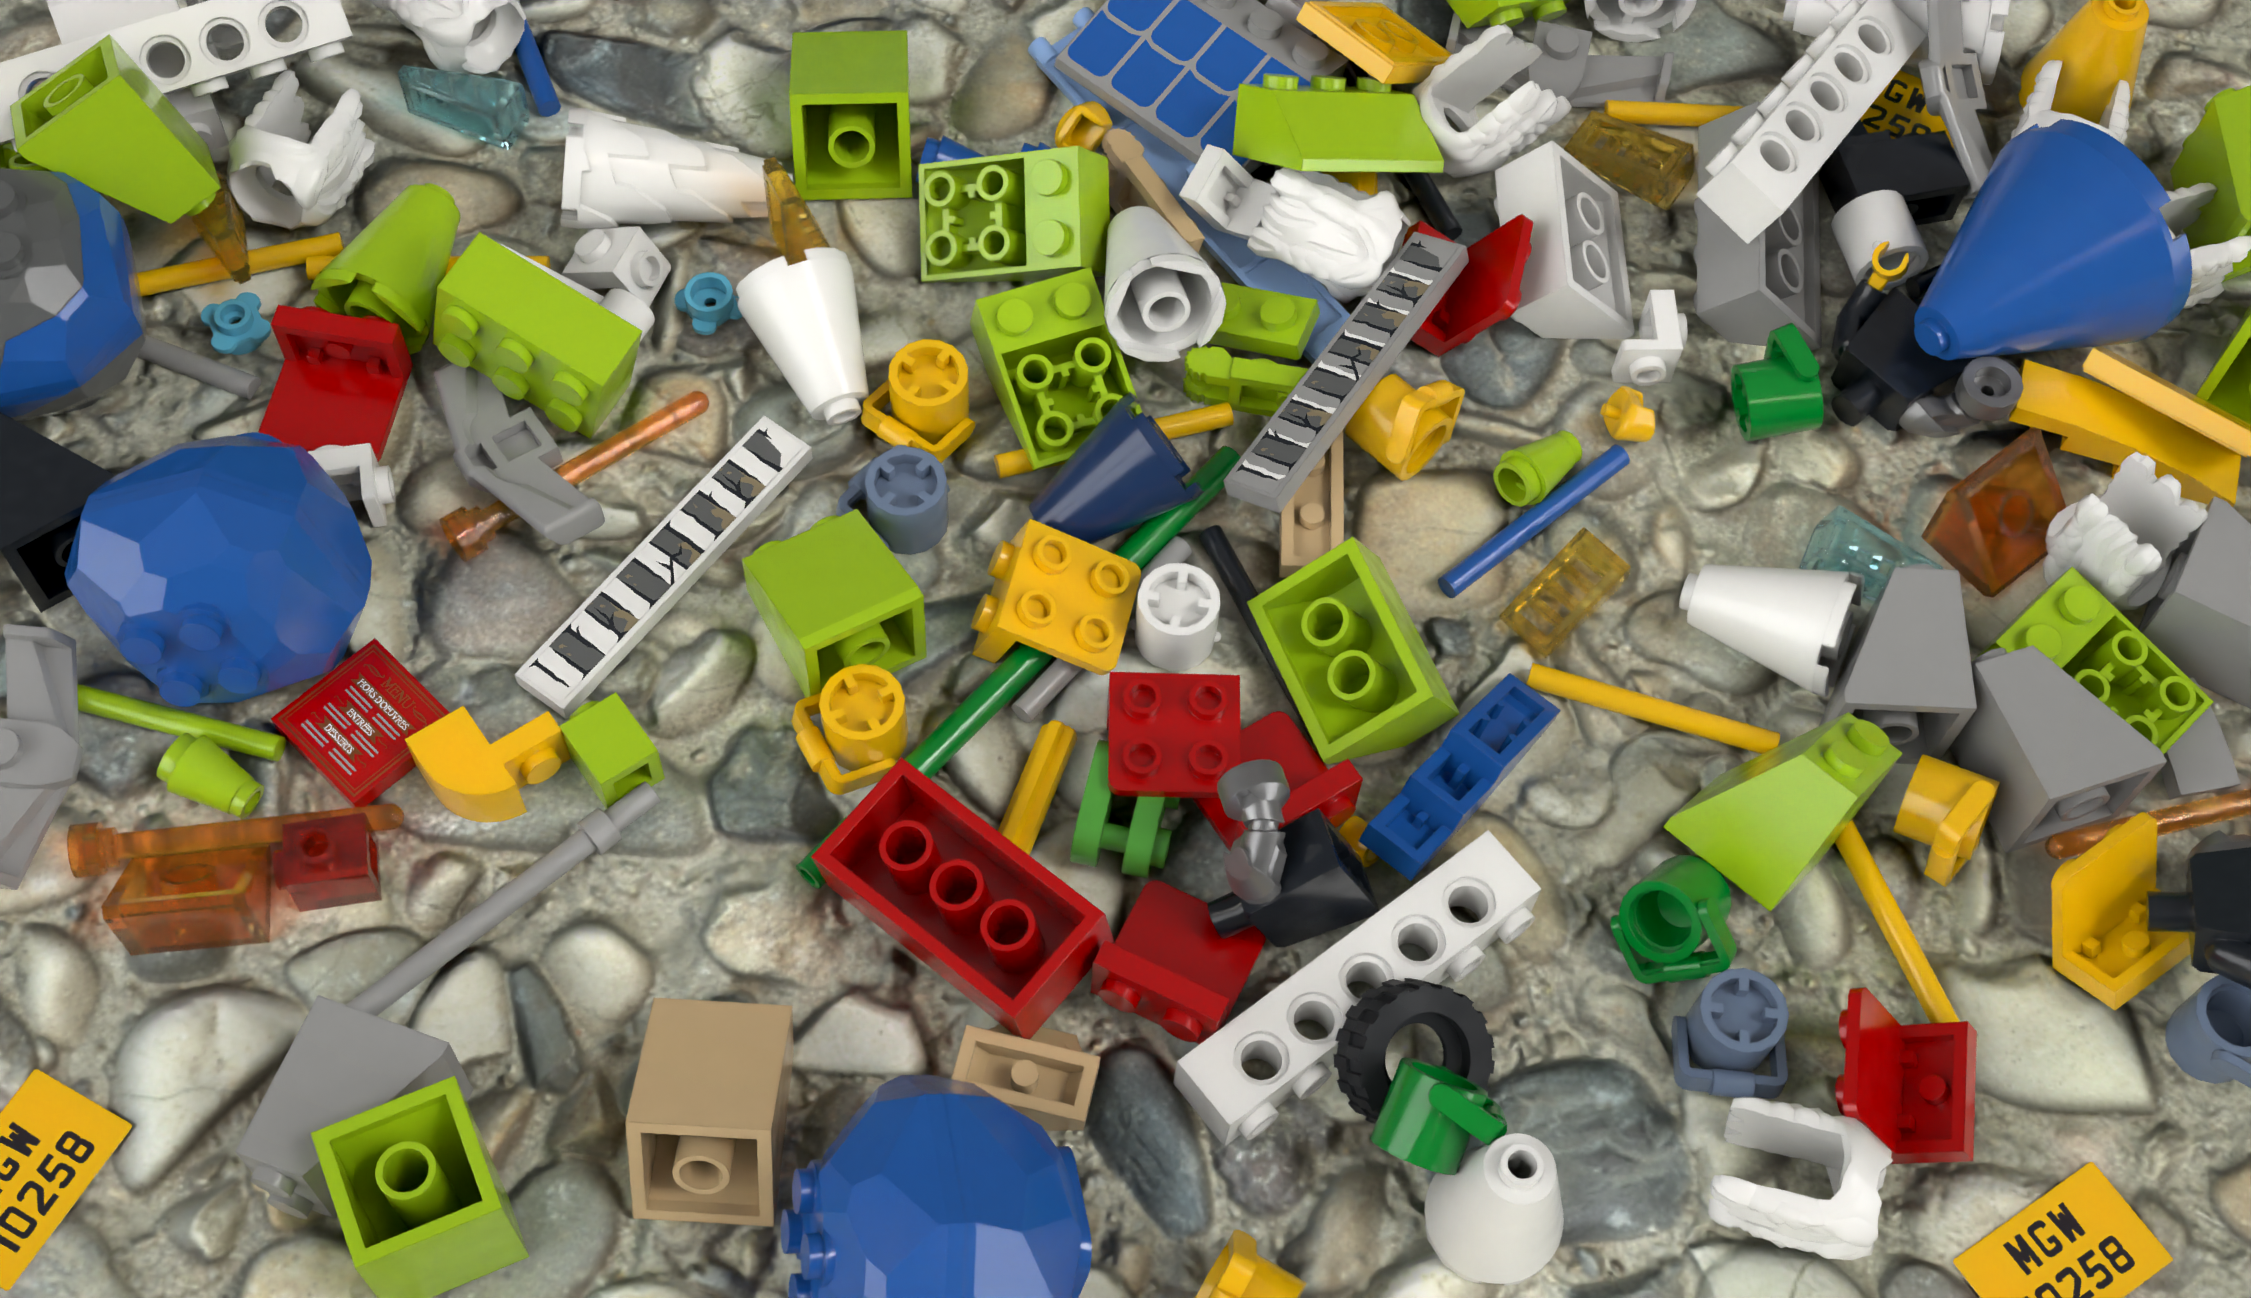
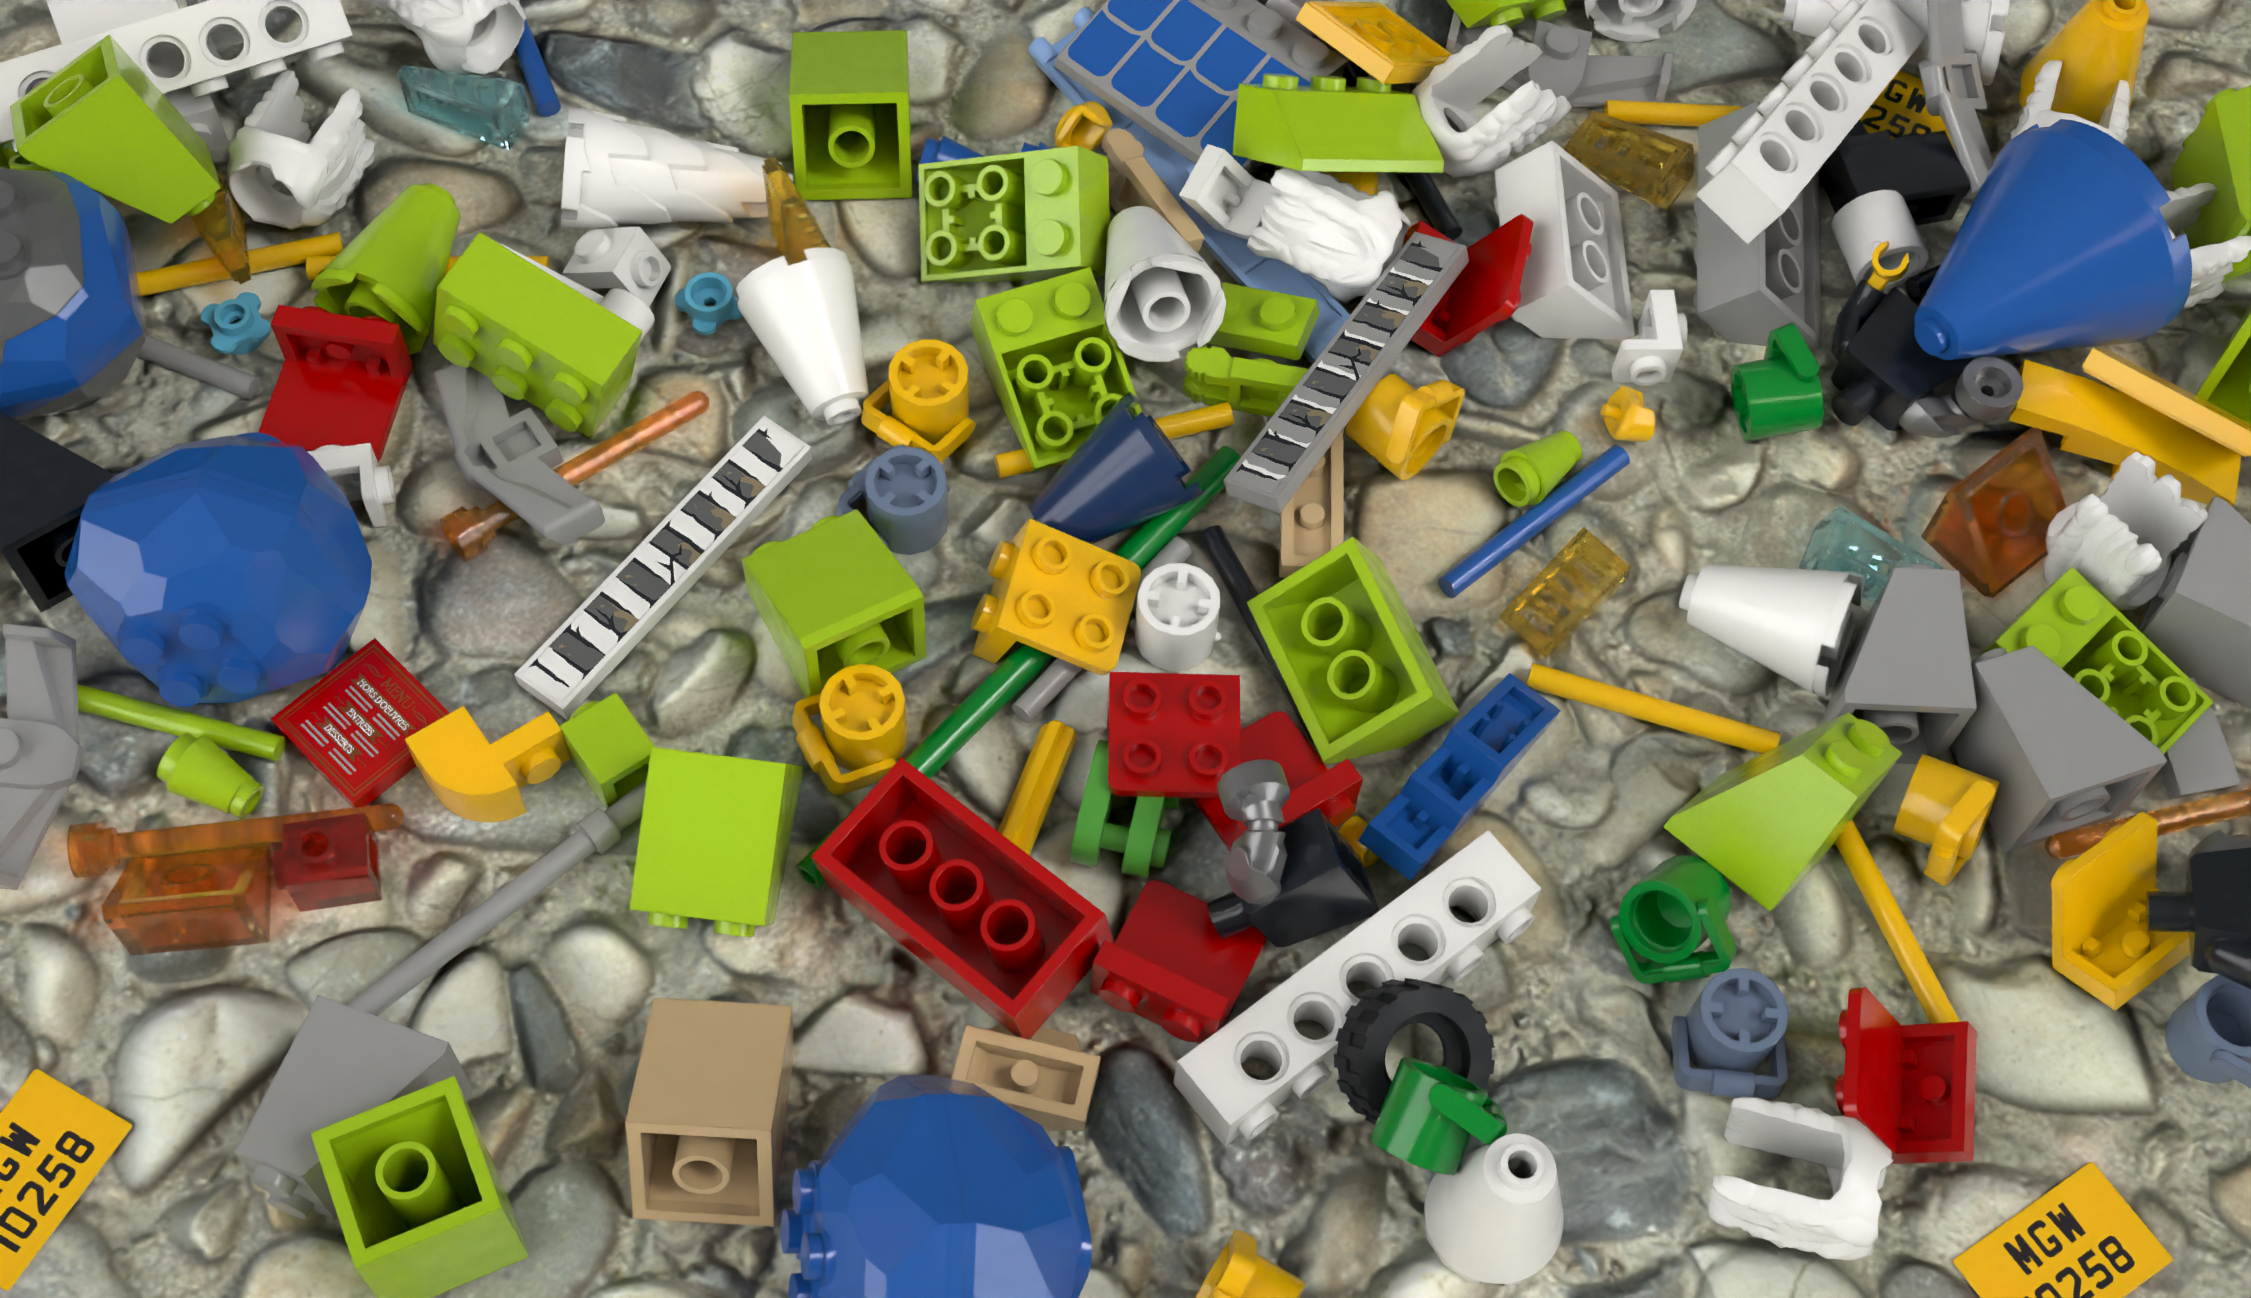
(714, 840): none -> lime slope

